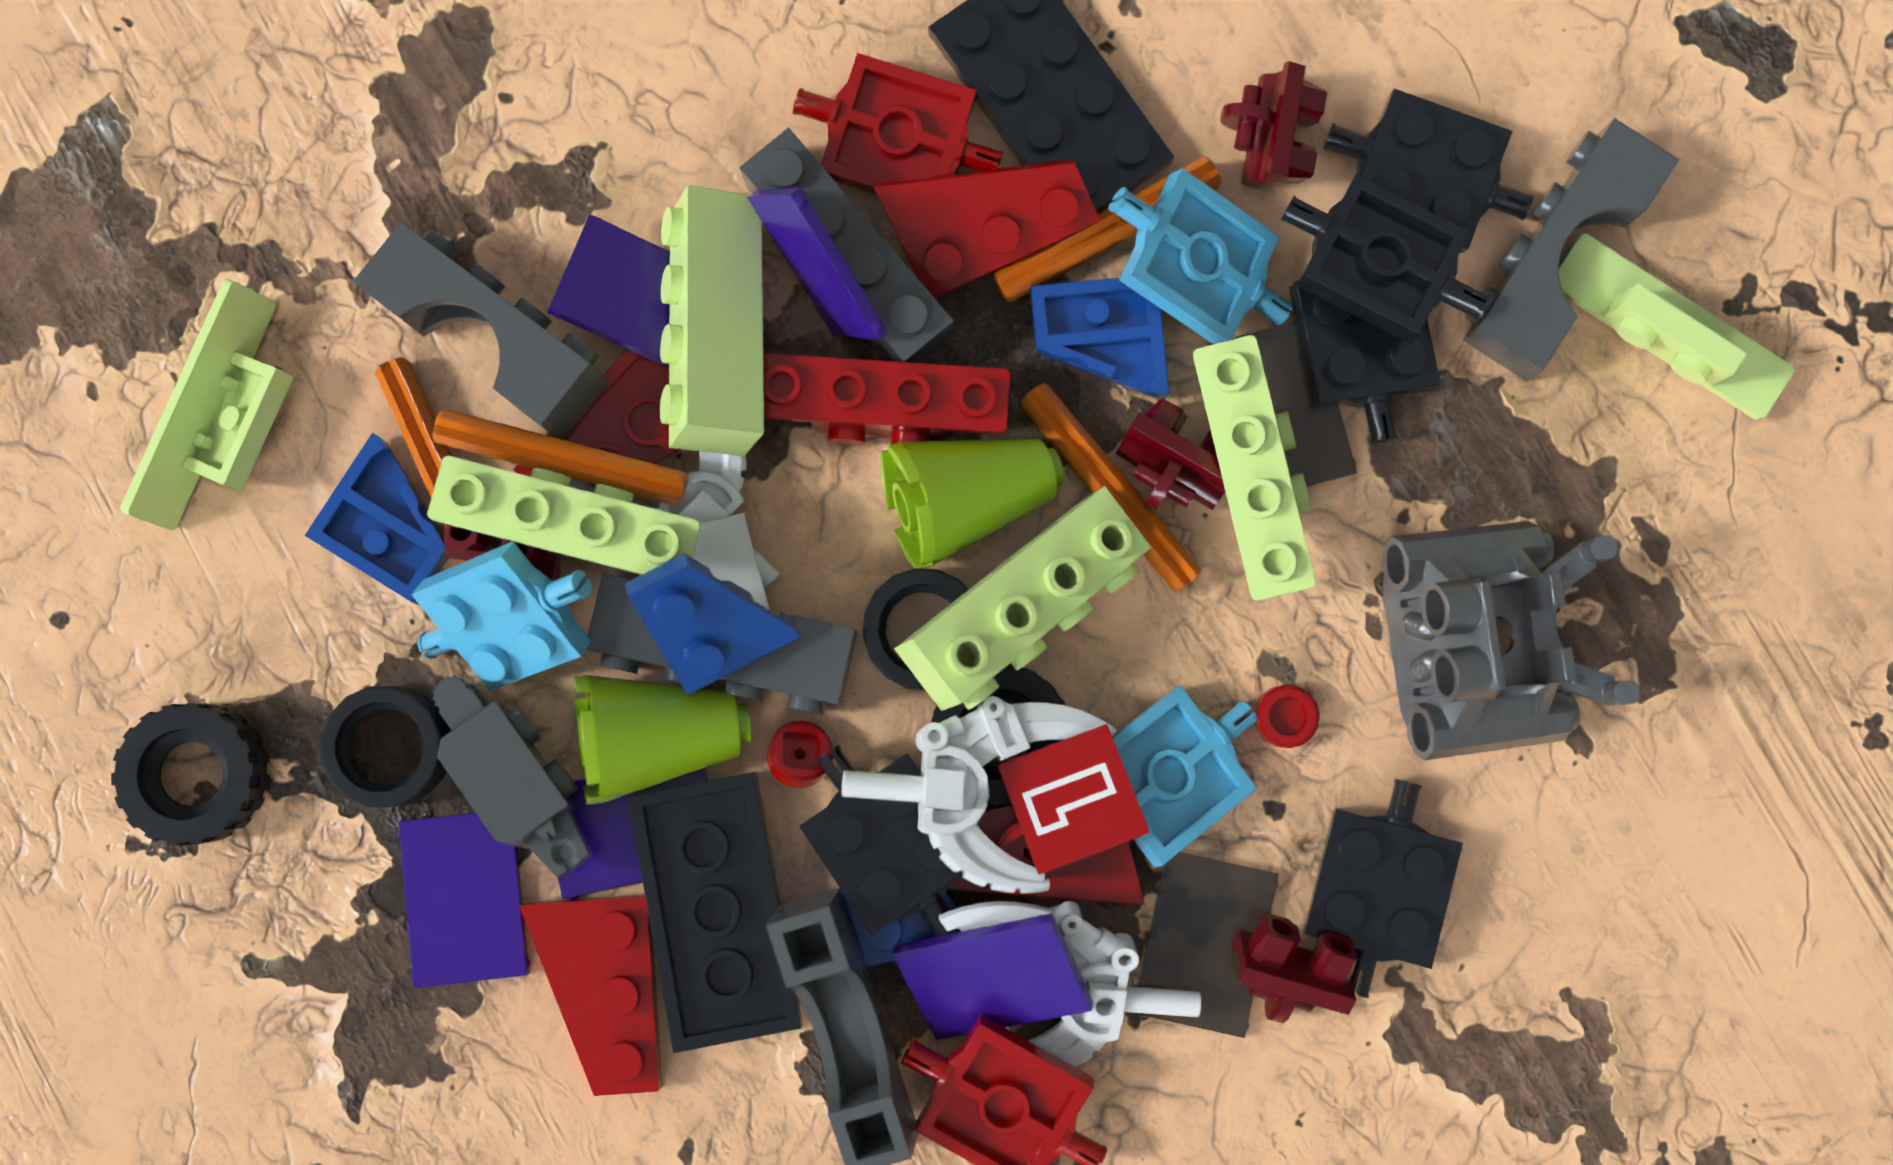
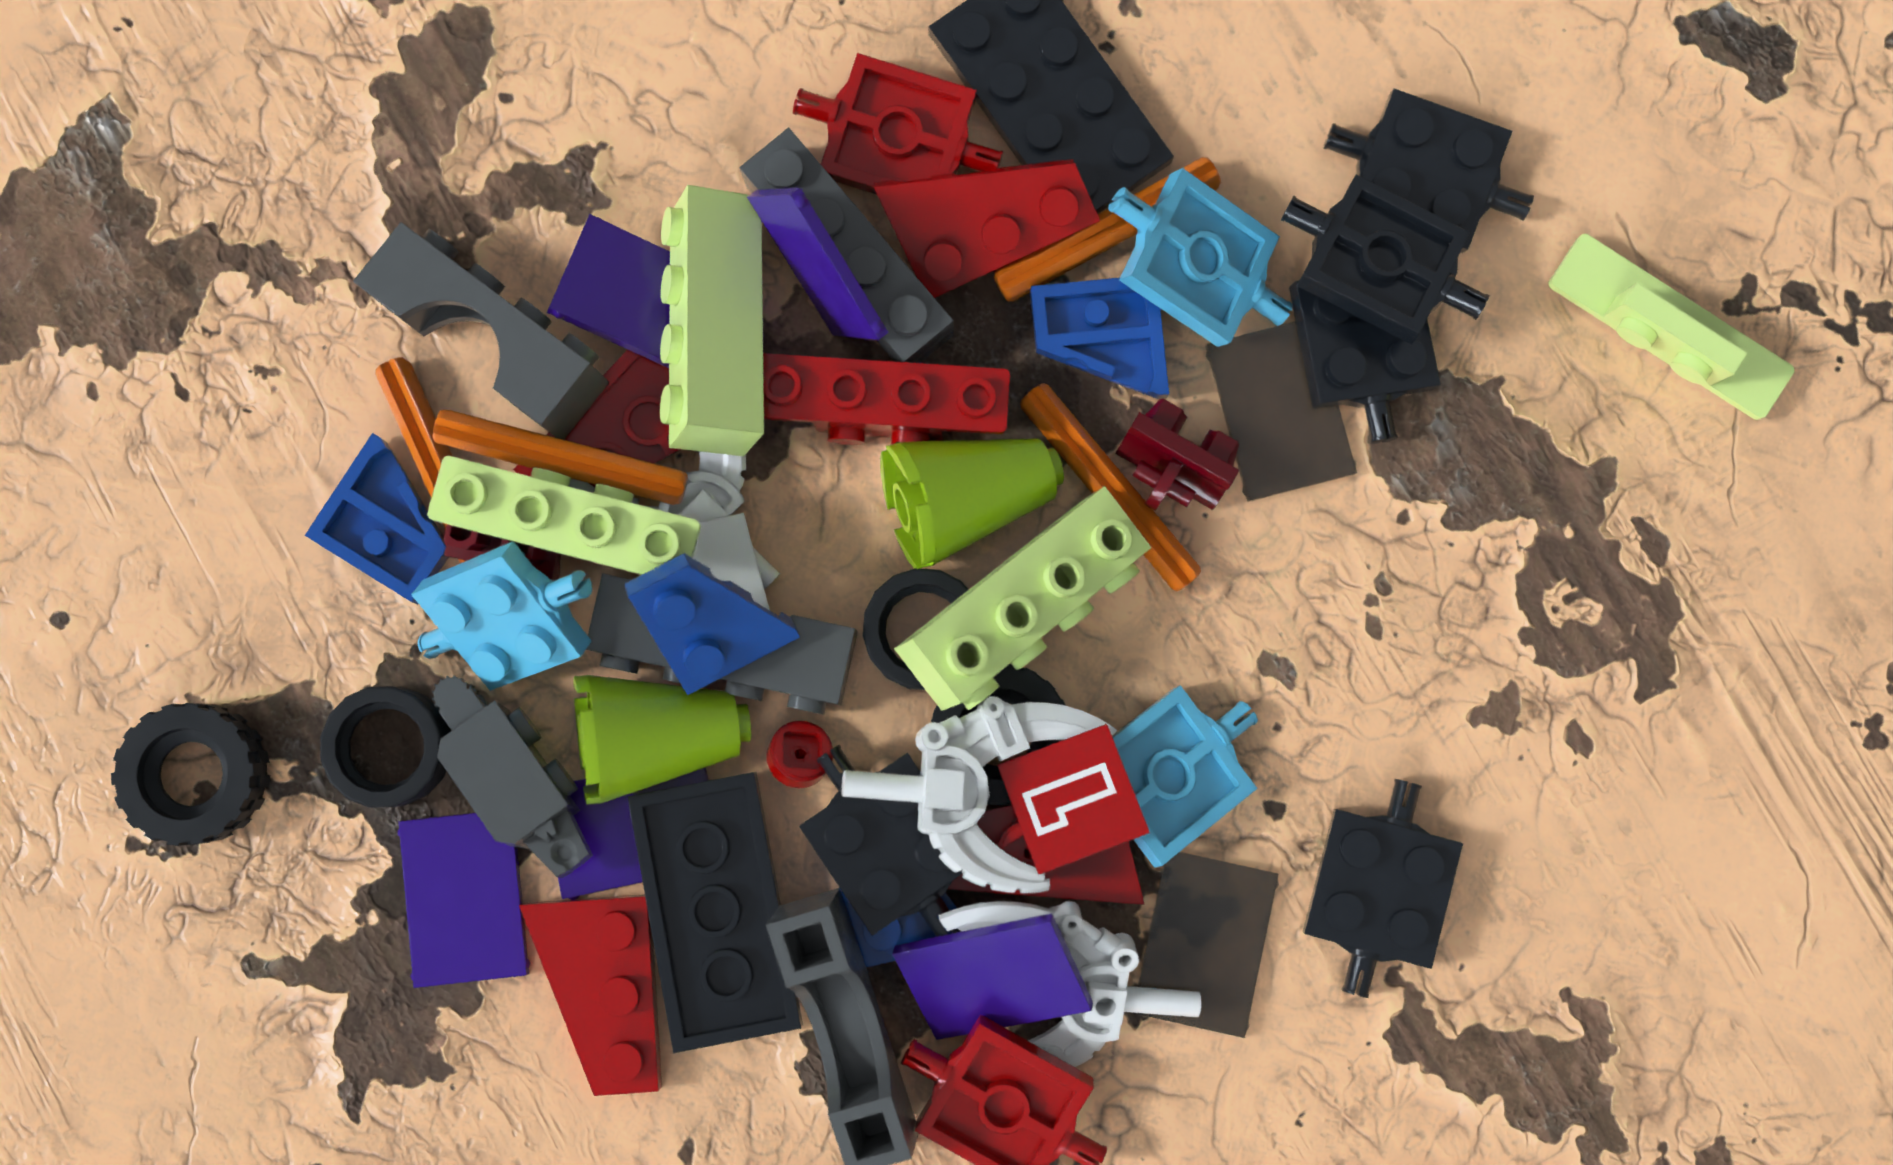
(214, 413): yellowish green bracket -> none
(1255, 469): yellowish green bracket -> none
(1268, 125): dark red hips -> none
(1286, 716): red tile -> none
(1294, 975): dark red hips -> none
(1446, 646): flat silver piece -> none
(1610, 185): dark grey arch -> none

